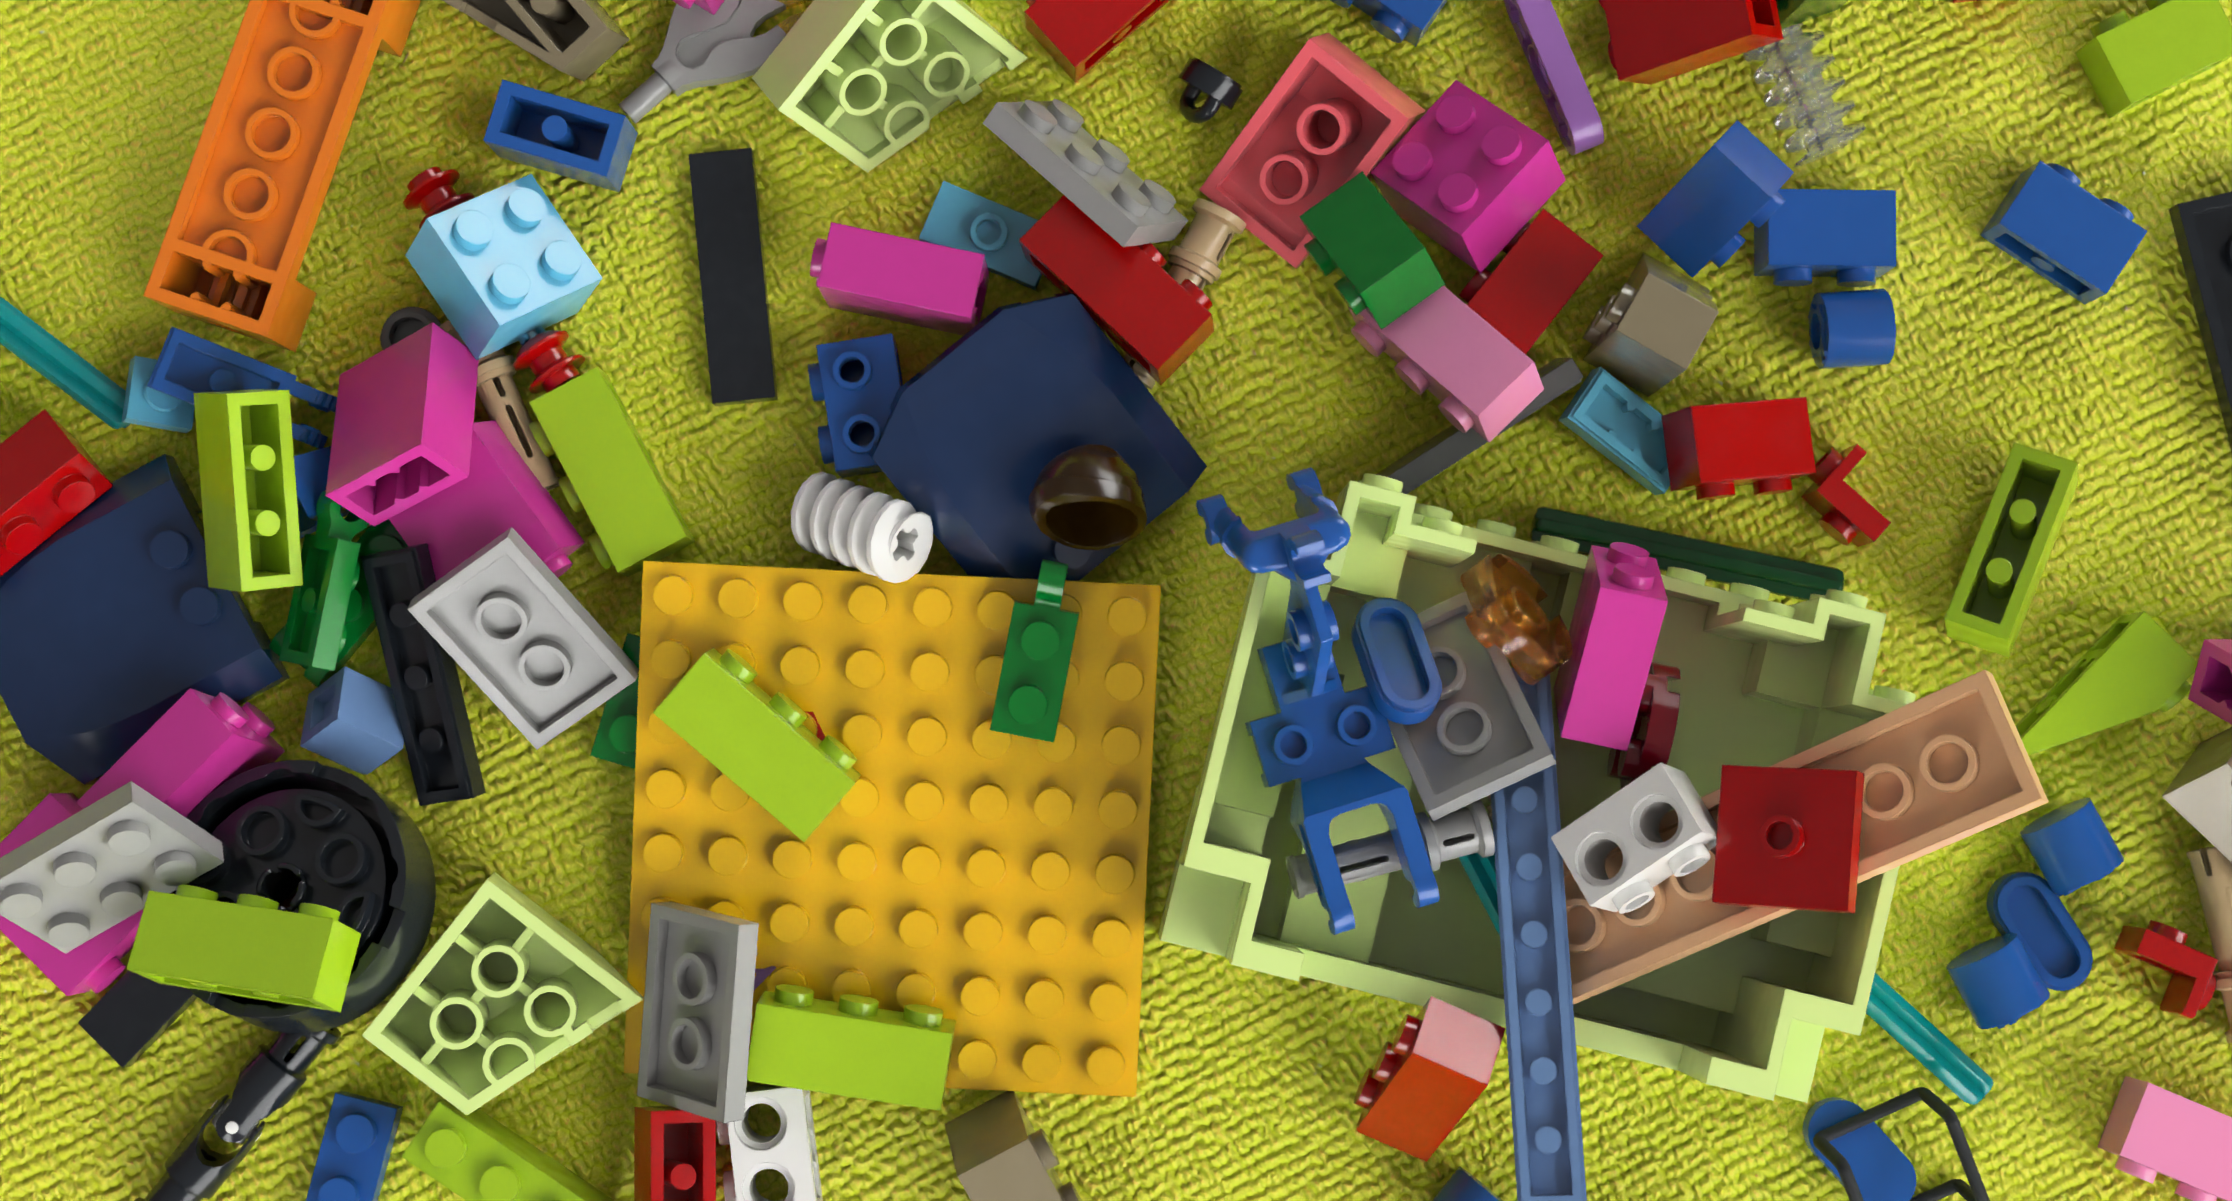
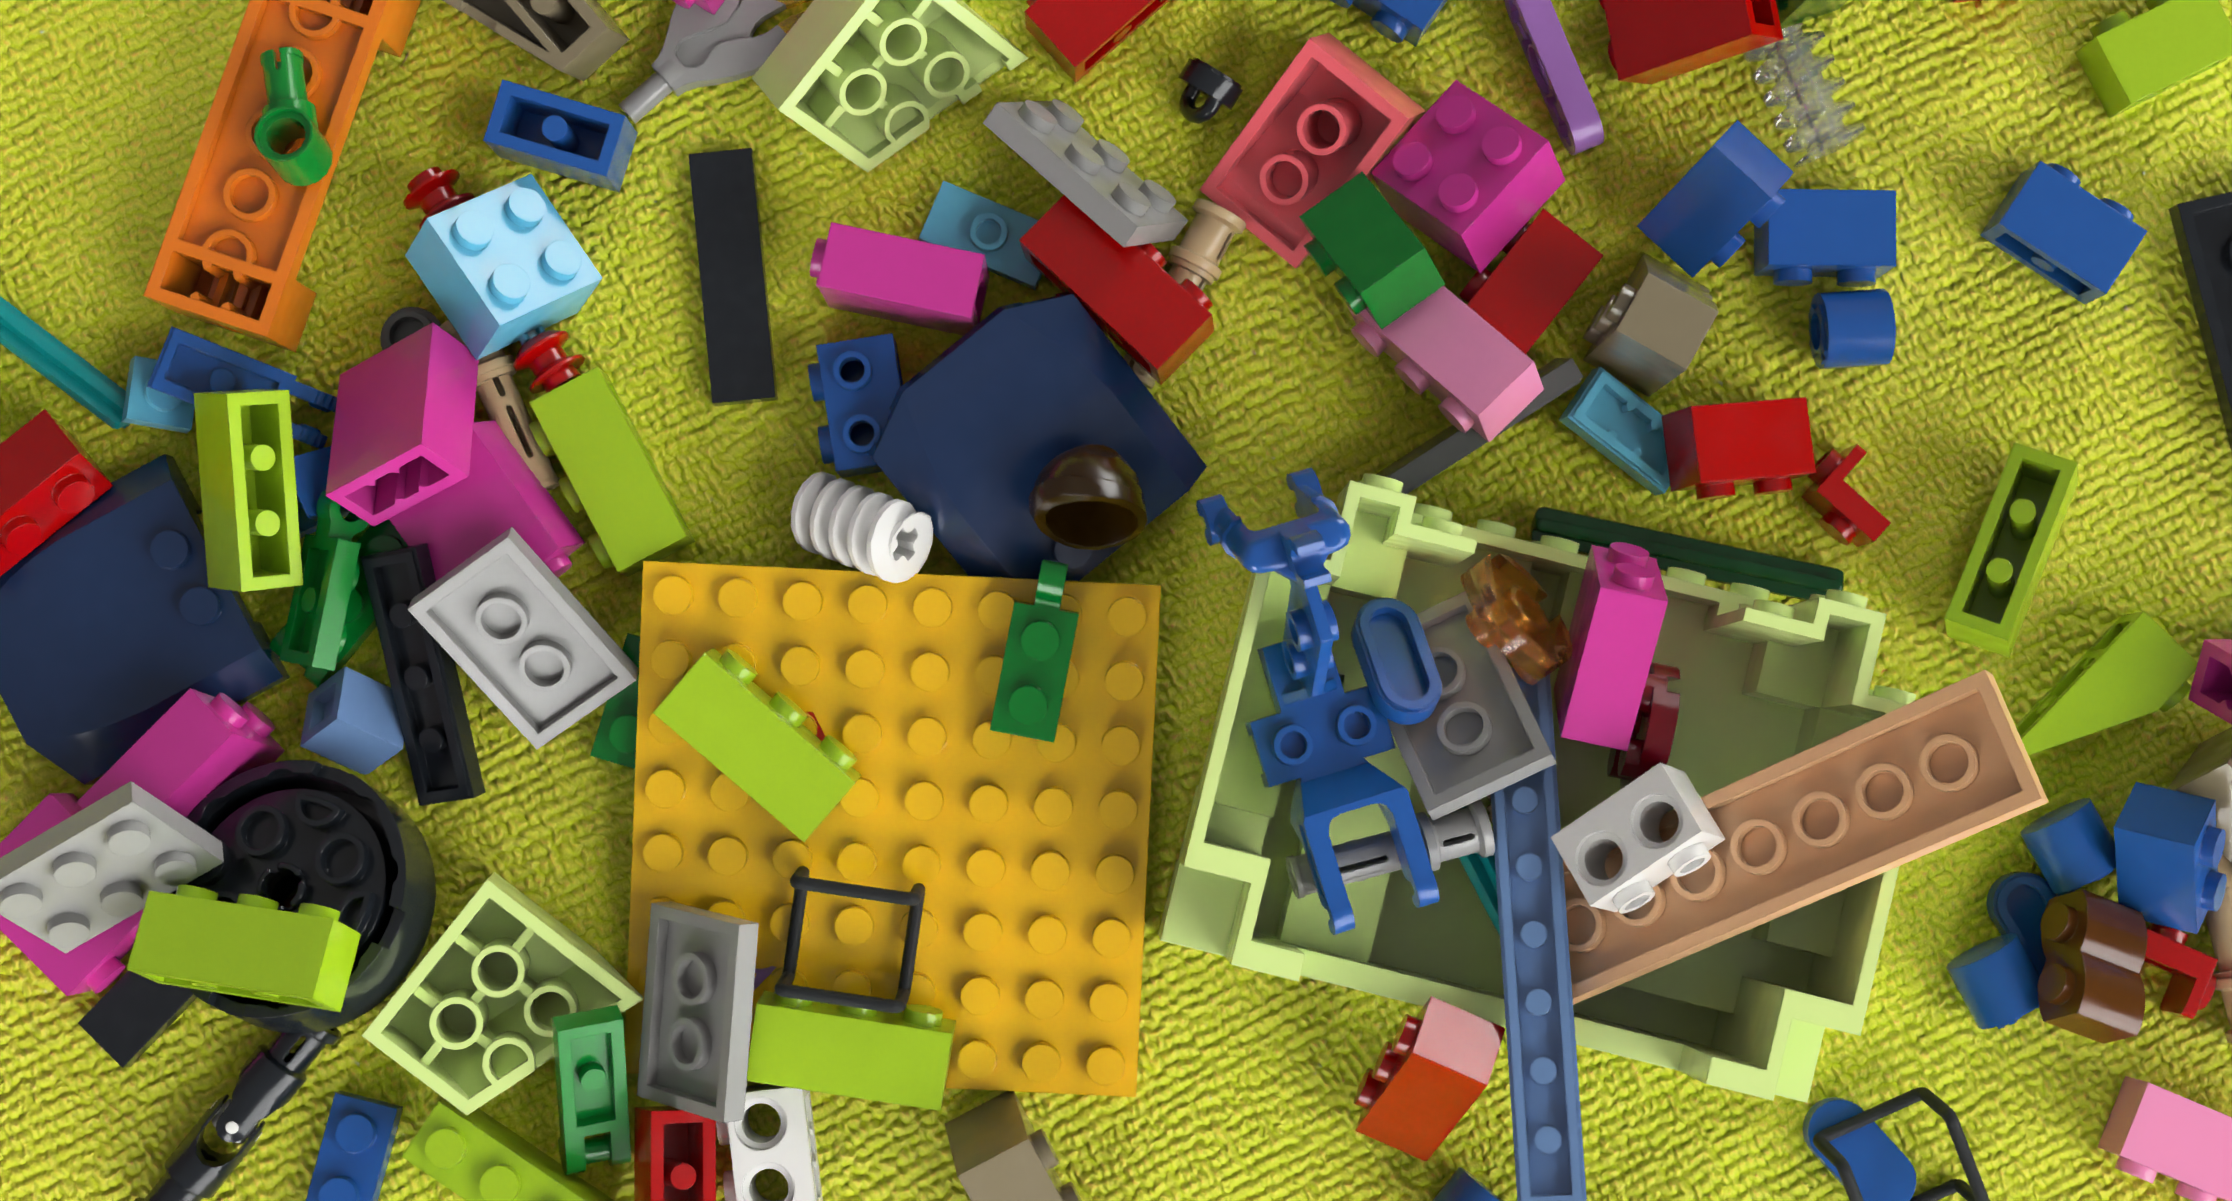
(290, 118): none -> green pin
(591, 1088): none -> green plate
(802, 883): none -> black piece
(1788, 838): red plate -> none
(1927, 1043): teal axle -> none
(2092, 967): none -> reddish brown brick
(2169, 857): none -> blue brick

